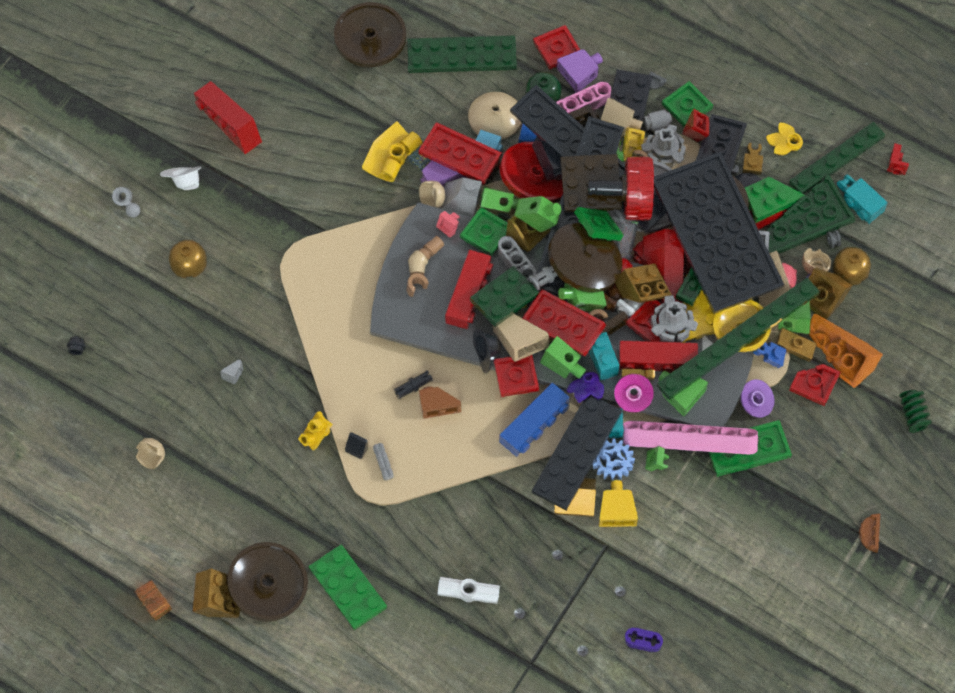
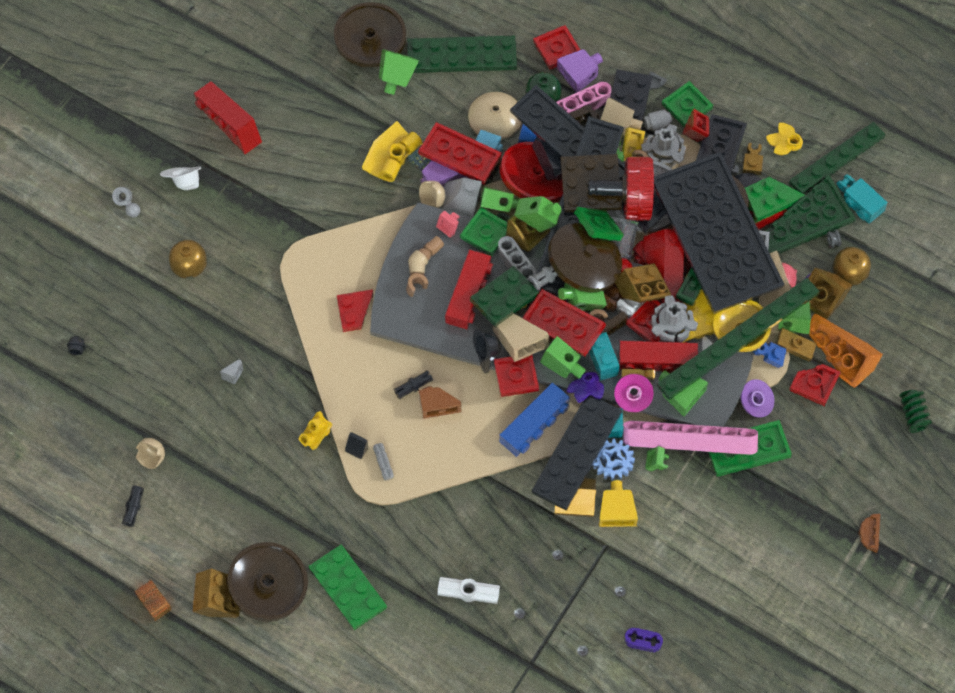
(132, 506): none -> black pin
(353, 309): none -> red wing
(396, 70): none -> bright green torso
(815, 259): tan hair -> none
(895, 163): red bracket -> none

